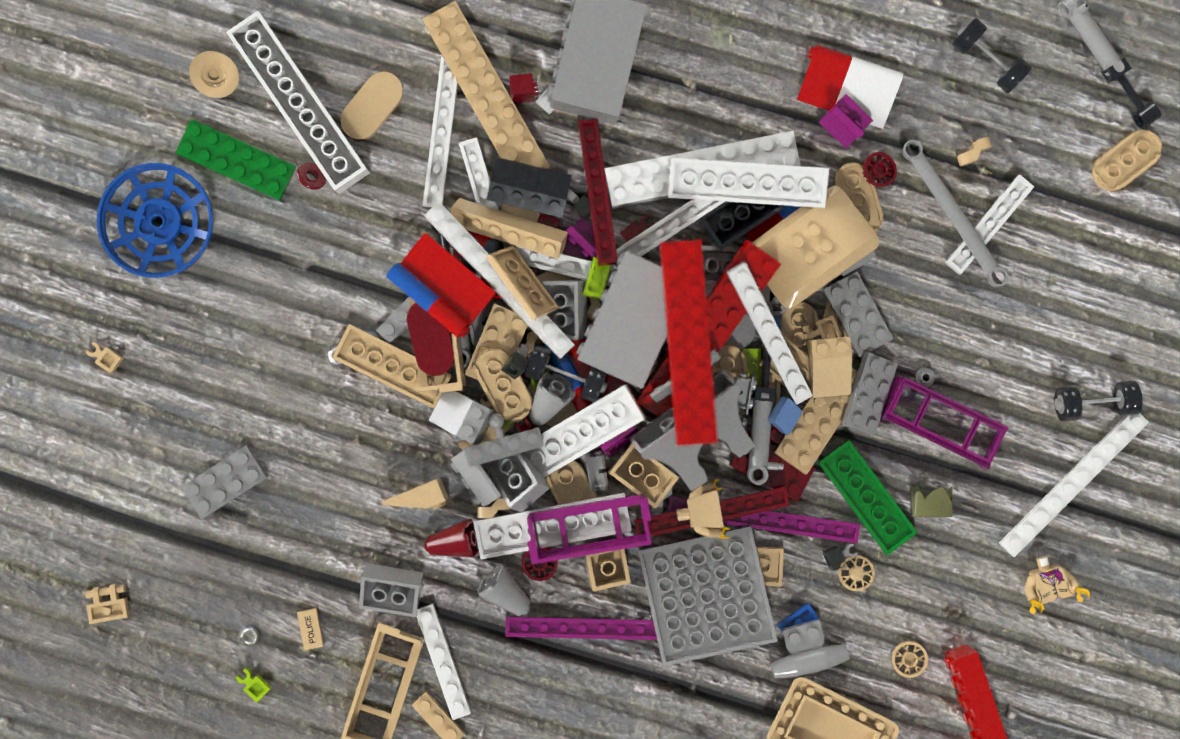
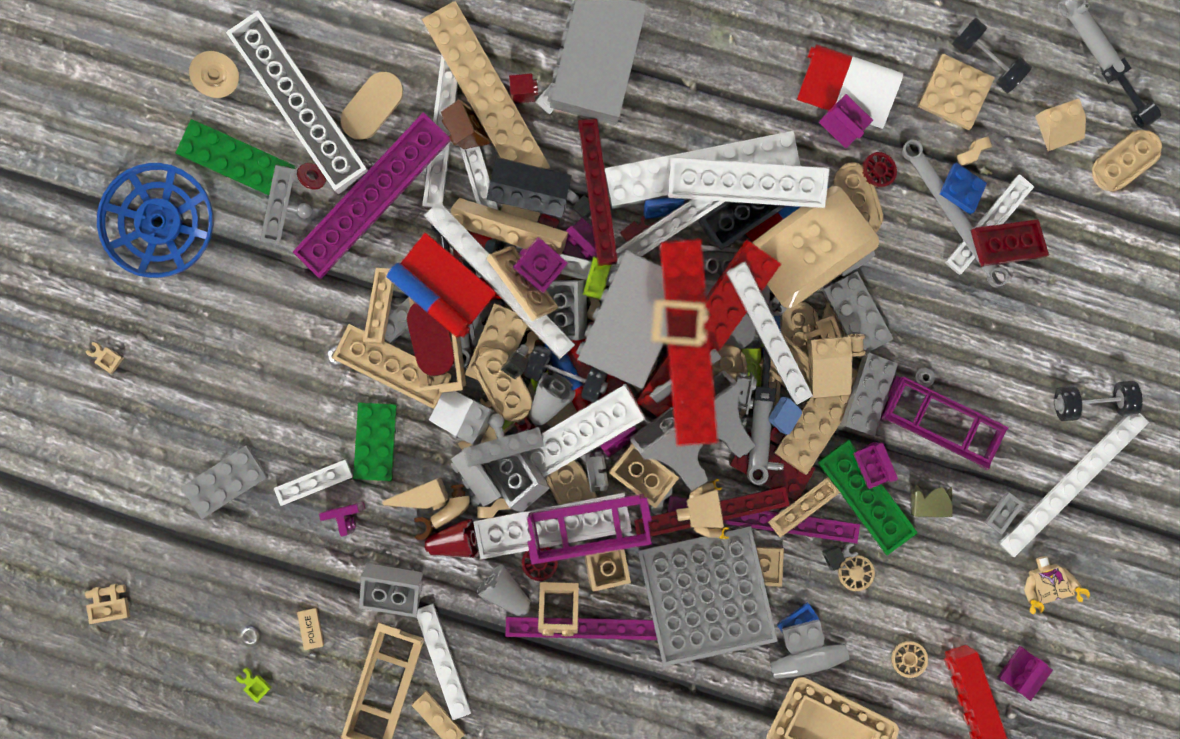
(279, 204): none -> light grey plate
(313, 482): none -> white plate
(345, 521): none -> magenta bracket
(372, 195): none -> magenta plate
(375, 441): none -> green plate
(379, 308): none -> tan plate
(456, 506): none -> tan piece
(464, 126): none -> reddish brown slope
(539, 264): none -> magenta bracket
(561, 589): none -> tan window
(657, 322): none -> tan window
(661, 207): none -> blue plate
(804, 507): none -> tan plate
(857, 344): none -> tan bush
(875, 465): none -> magenta bracket
(956, 92): none -> tan plate
(963, 188): none -> blue plate
(1004, 513): none -> light grey plate
(1009, 242): none -> dark red plate
(1025, 673): none -> magenta bracket
(1062, 124): none -> tan slope

